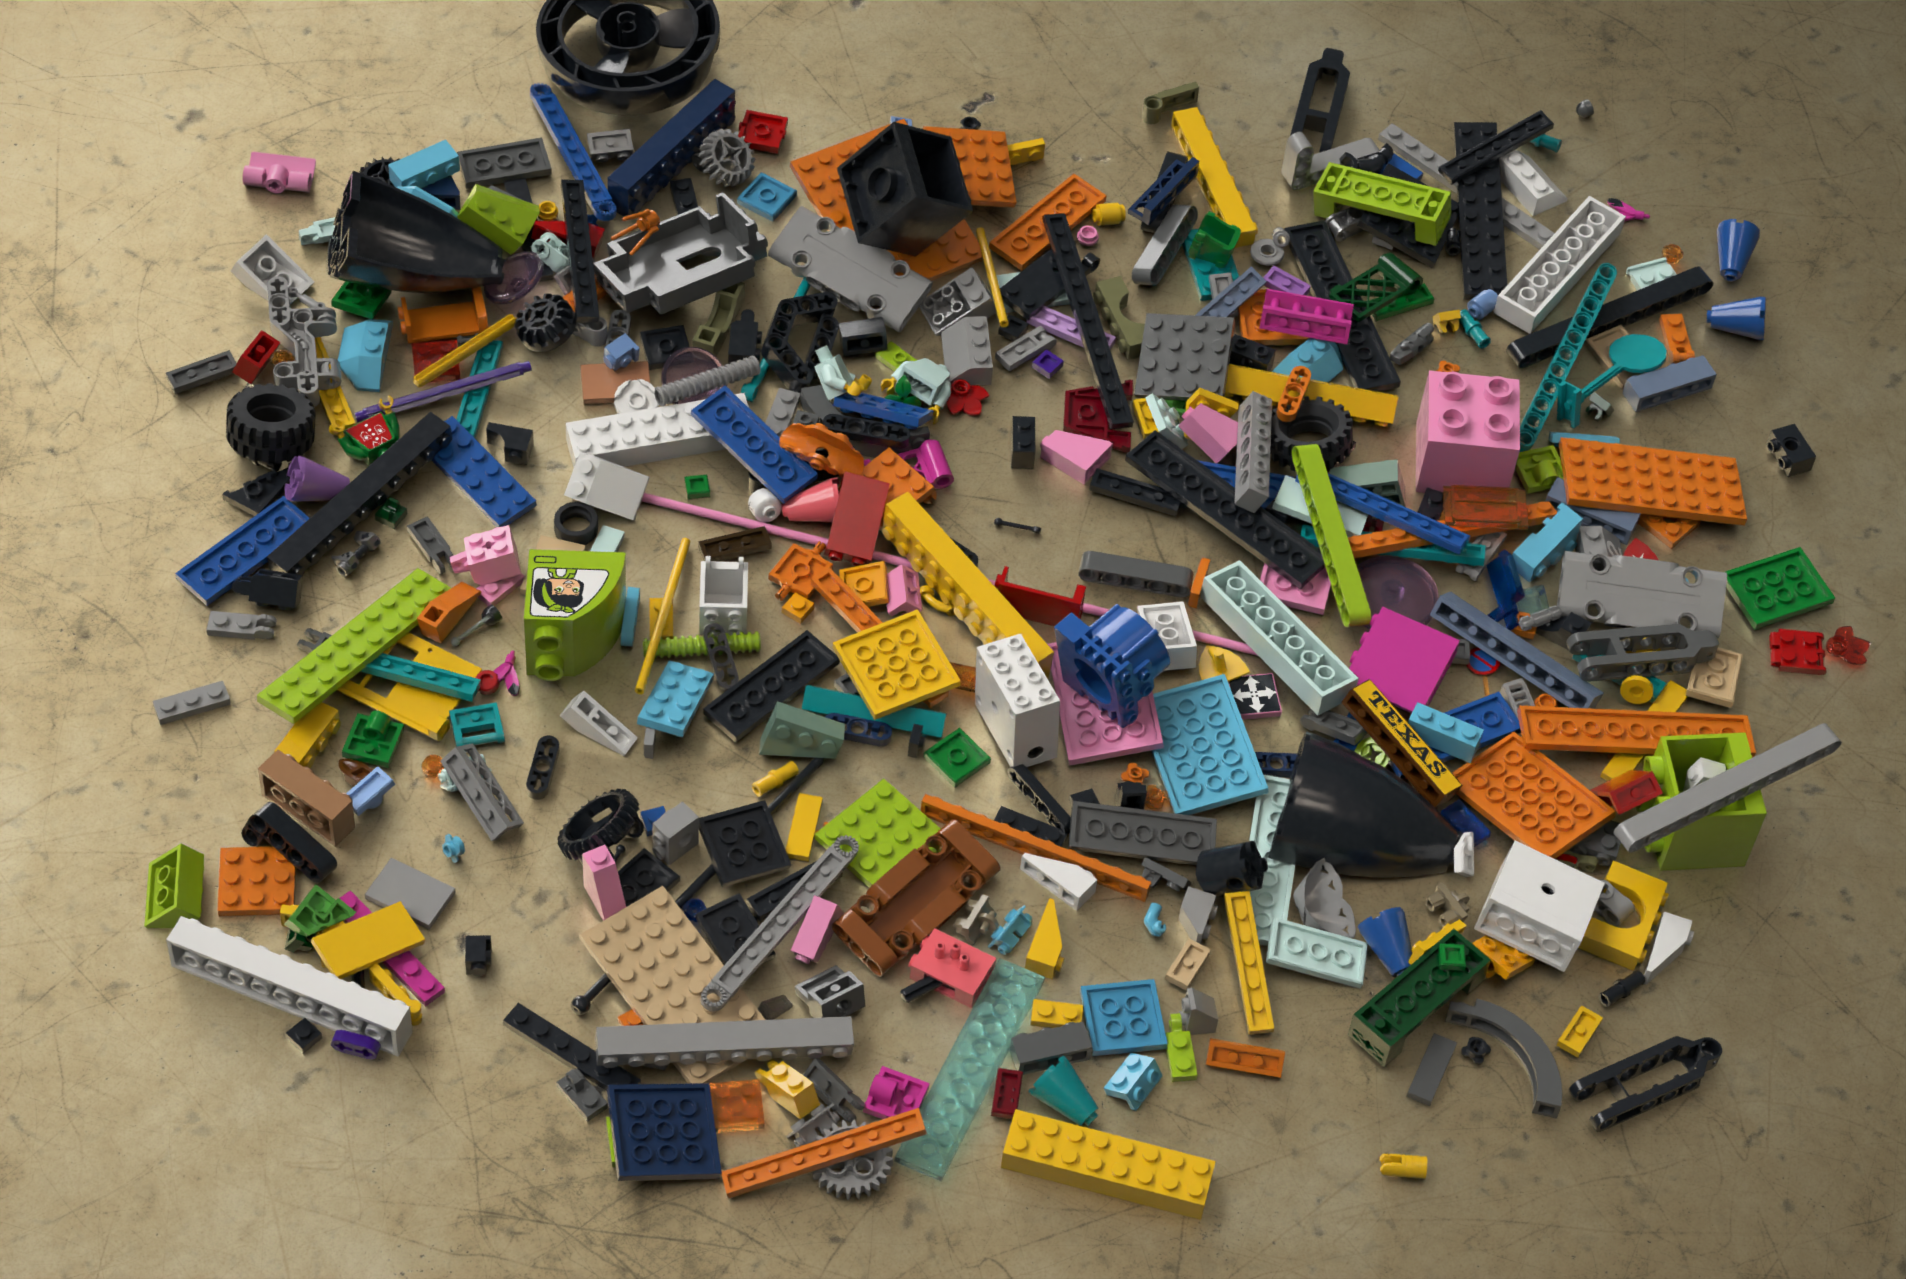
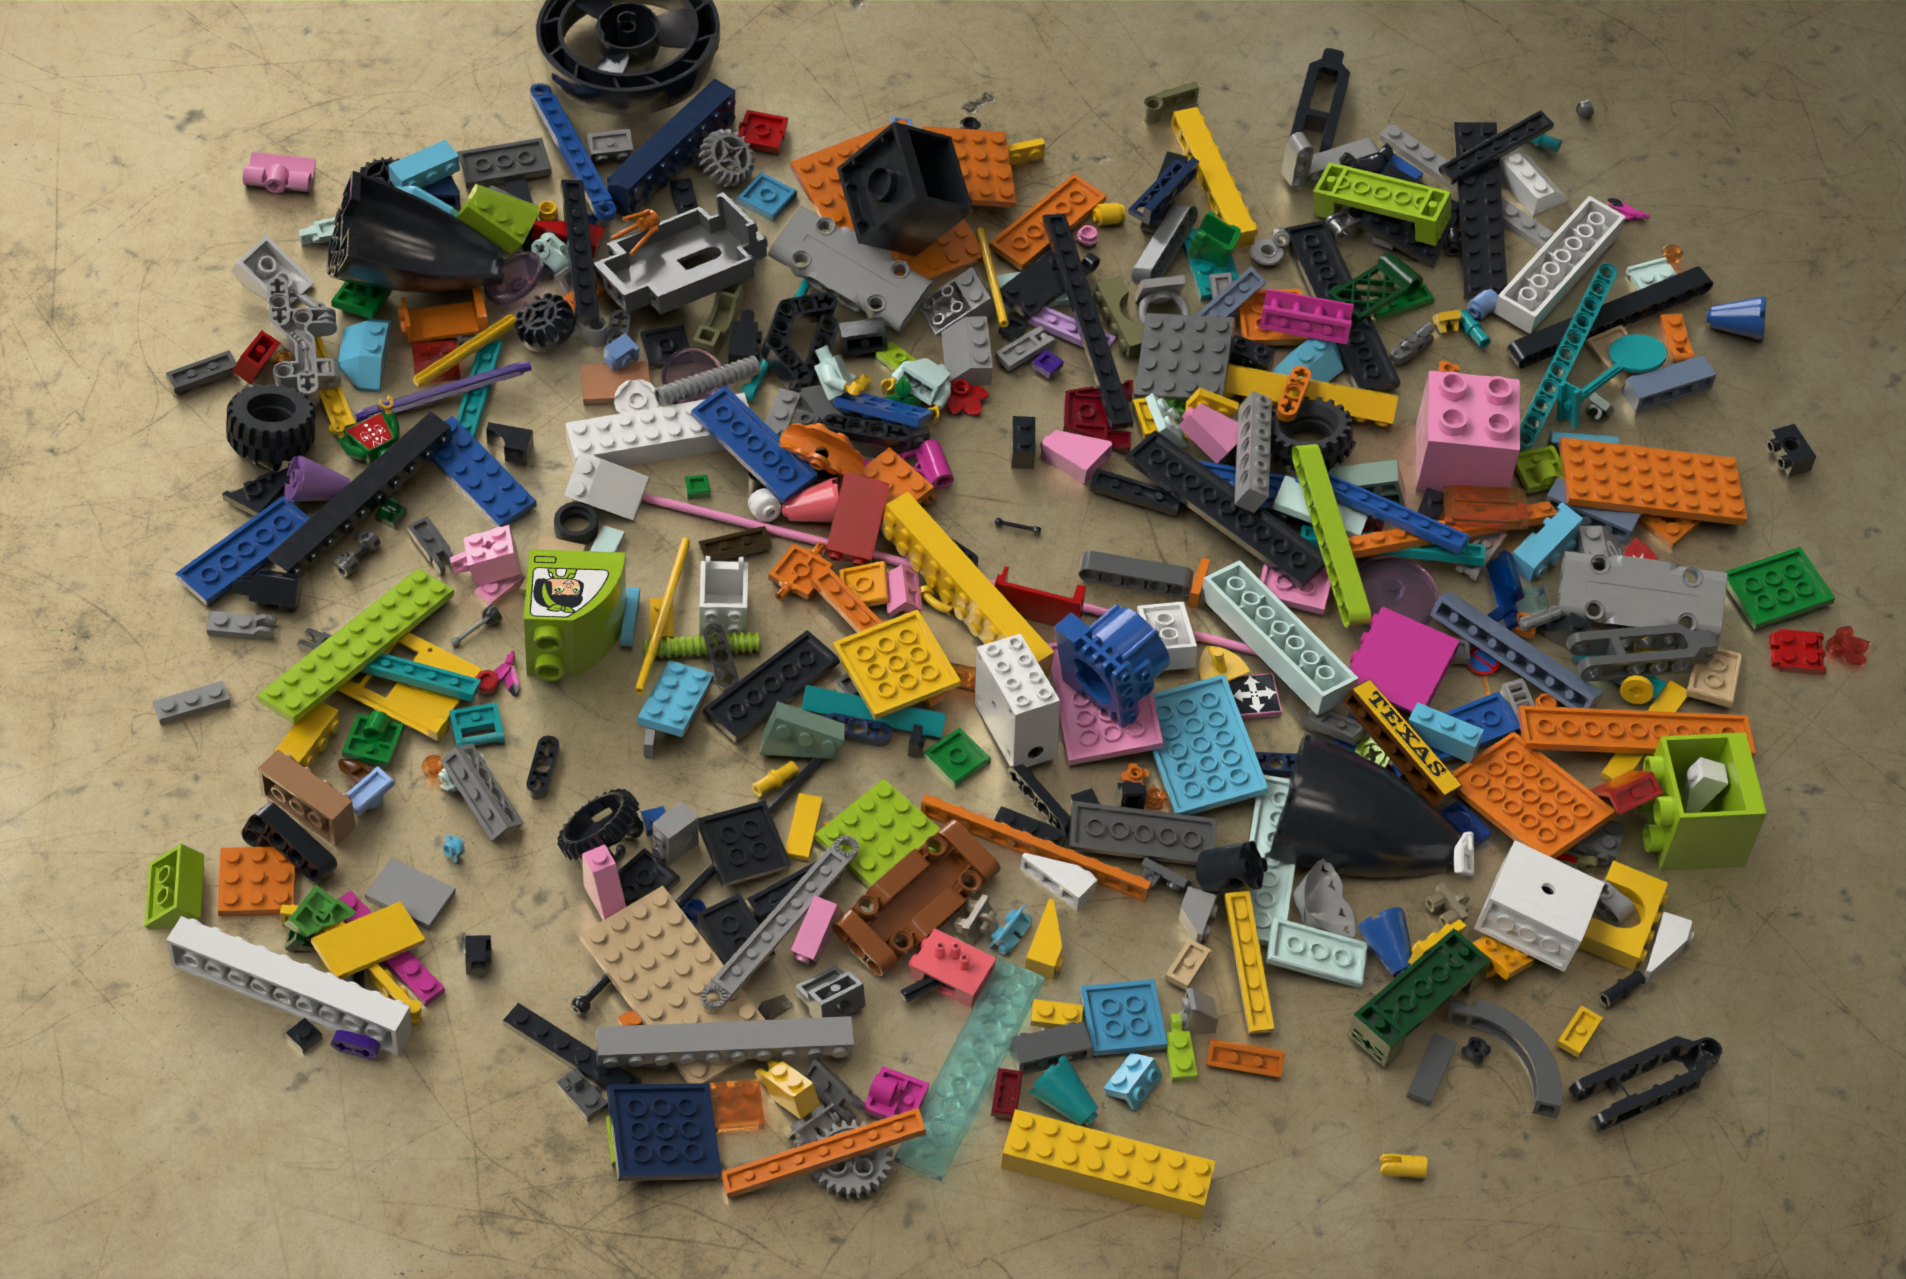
(446, 611): orange slope -> none
(598, 724): white slope -> none
(797, 608): light orange plate -> none
(1151, 920): medium azure arm -> none
(1158, 292): none -> light grey tile
(1283, 281): medium lavender plate -> none
(1452, 957): green tile -> none
(1727, 787): light grey beam -> none
(1735, 247): blue cone -> none

